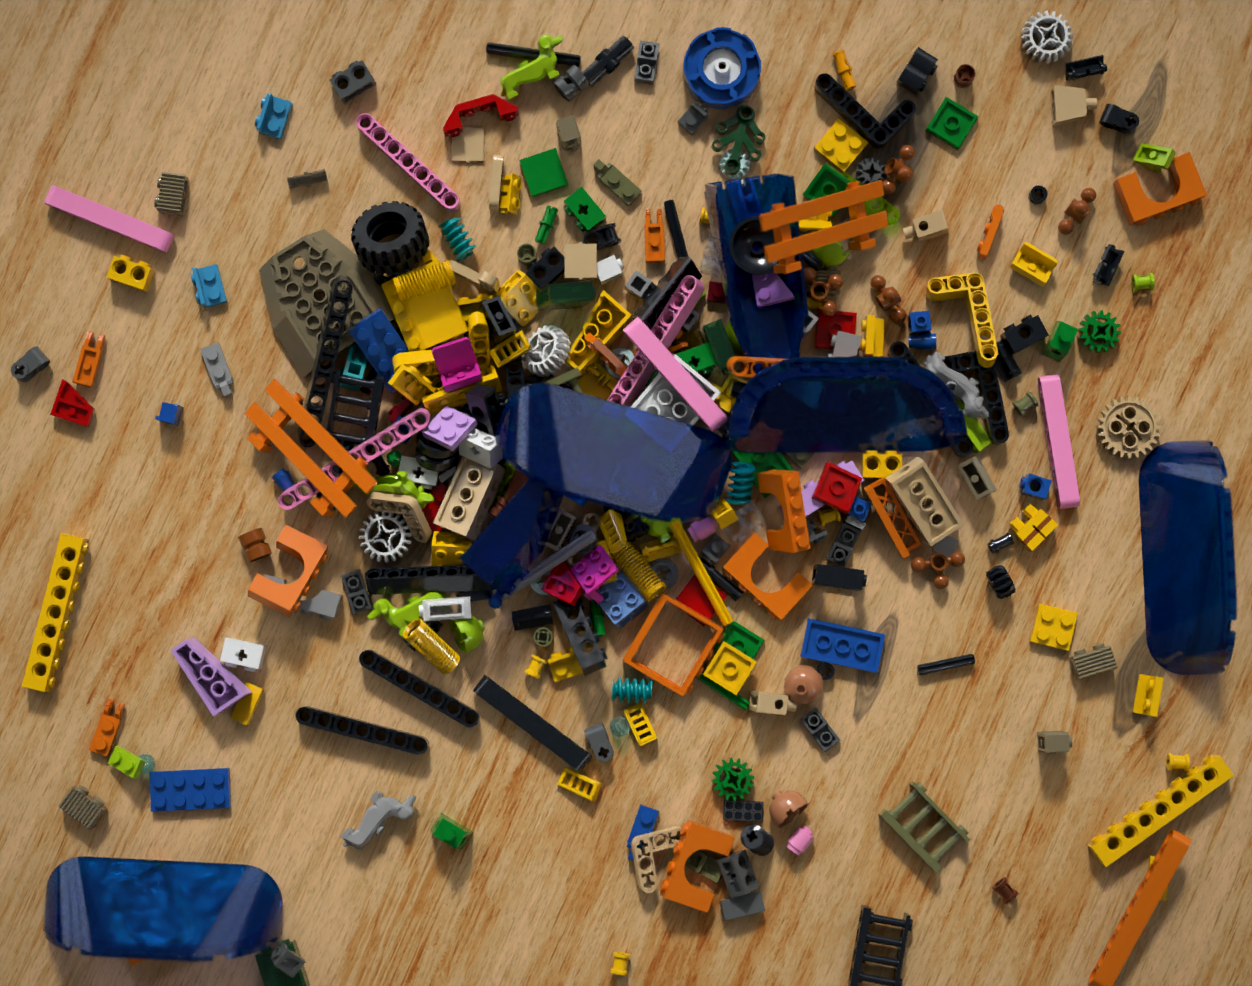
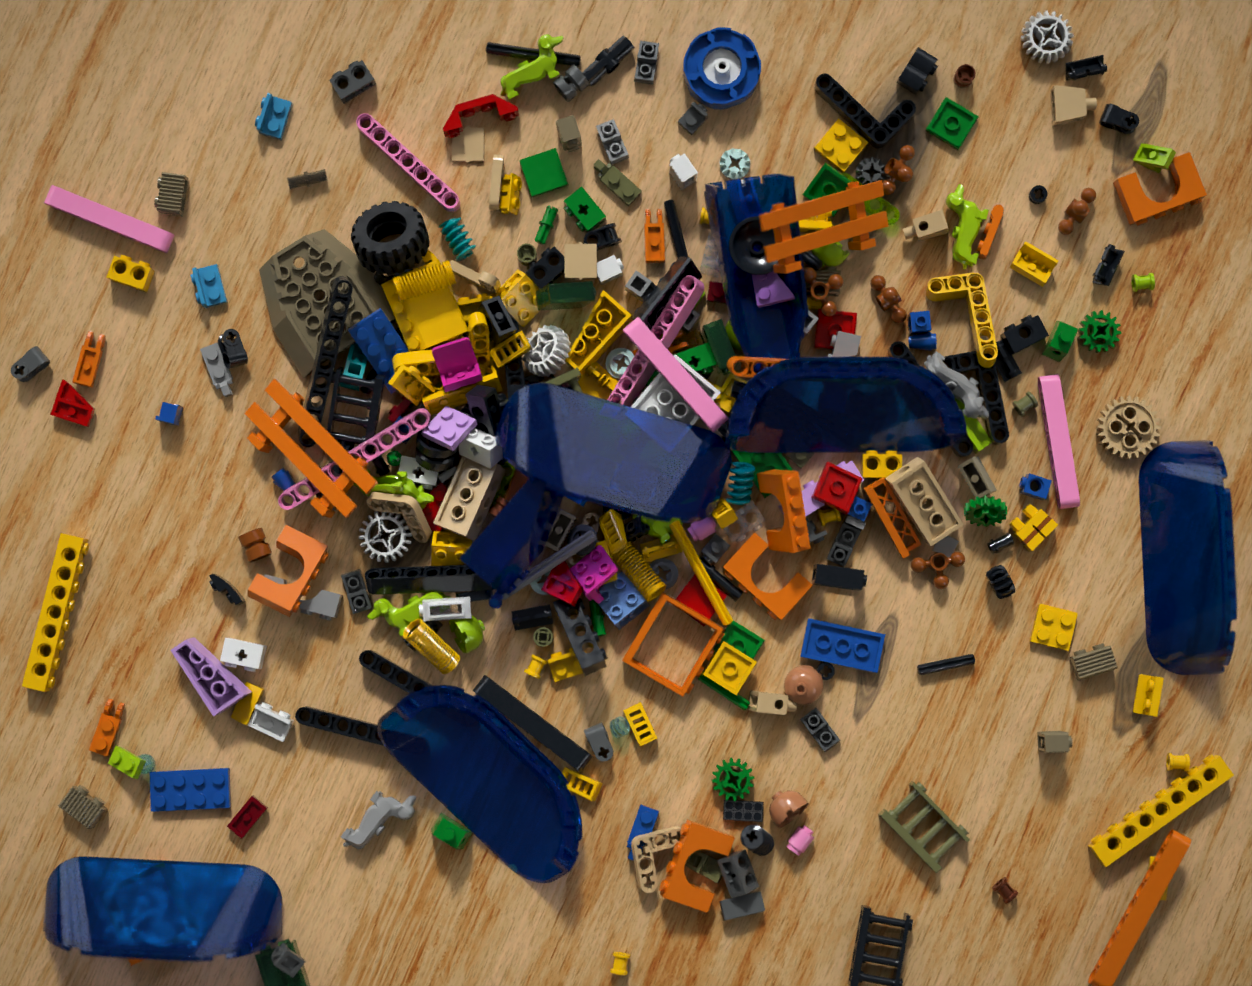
(222, 585): none -> black slope
(232, 350): none -> black piece
(247, 816): none -> dark red plate
(271, 722): none -> white bracket
(487, 778): none -> clear blue windscreen
(606, 355): orange hinge -> none
(612, 141): none -> light grey slope
(631, 690): teal piece -> none
(682, 171): none -> white brick
(739, 136): dark green plant -> none
(844, 70): light orange pin -> none
(873, 336): yellow bracket -> none
(967, 227): none -> lime animal
(985, 511): none -> green gear

